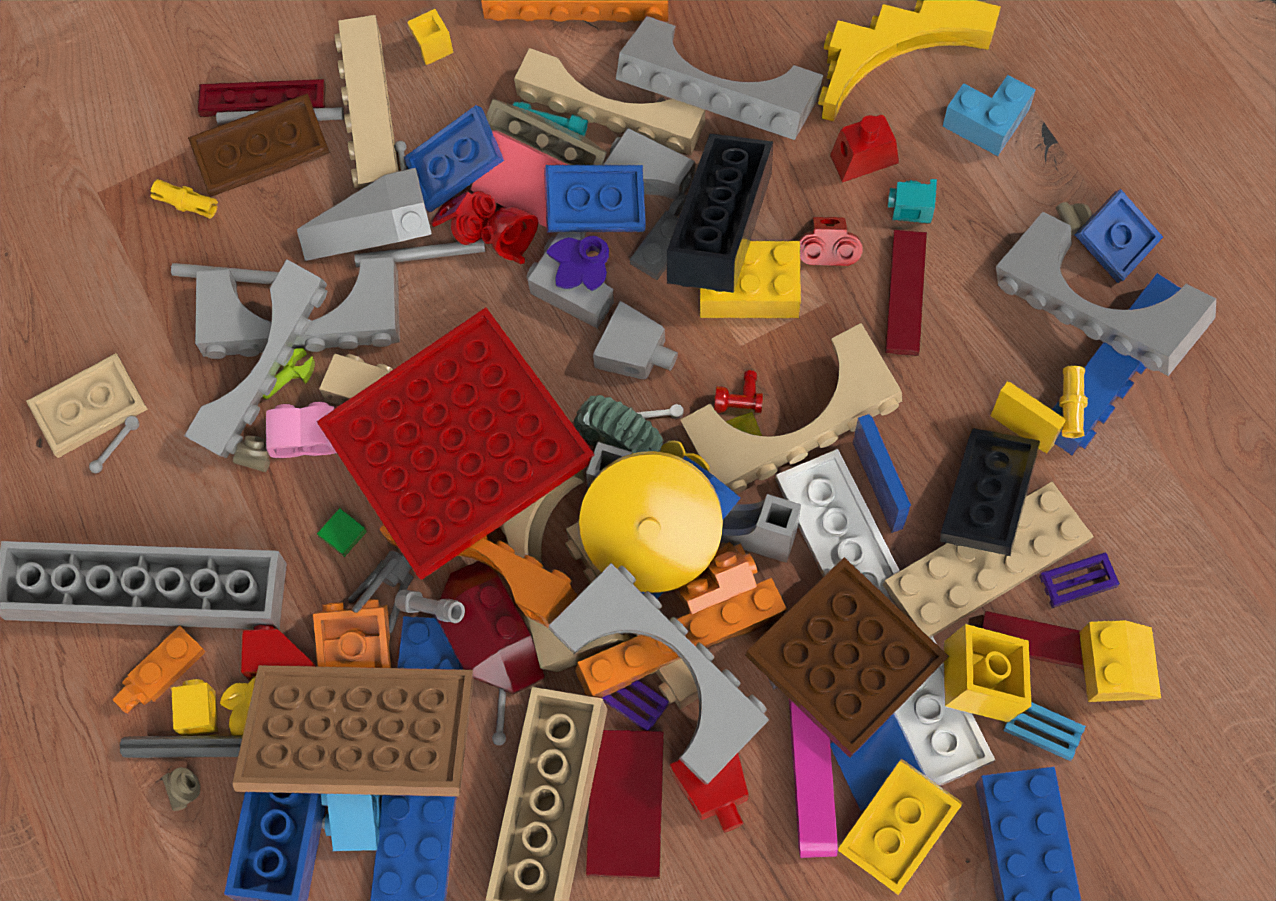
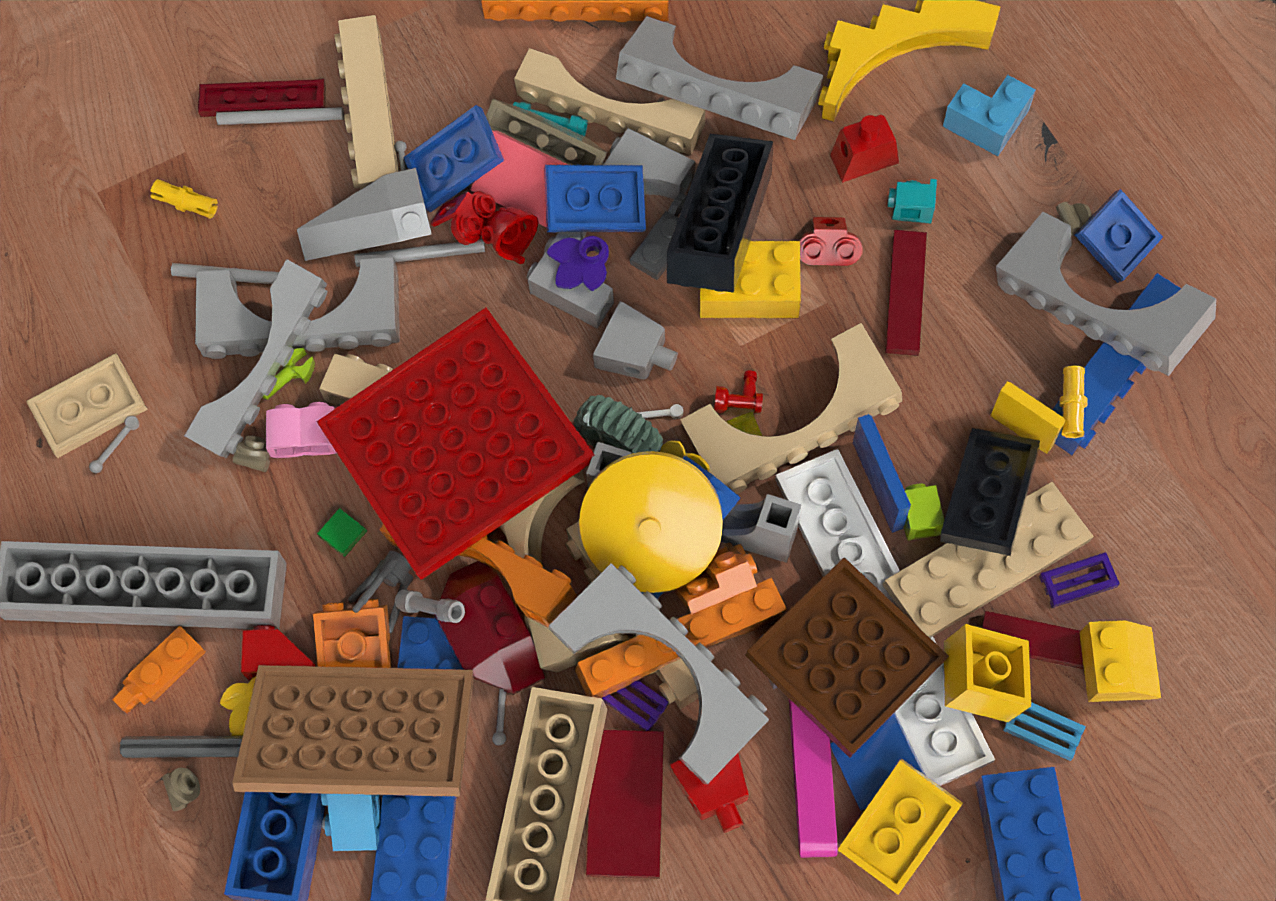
(194, 708): yellow brick -> none
(258, 145): reddish brown tile -> none
(431, 36): yellow panel -> none
(925, 512): none -> lime brick

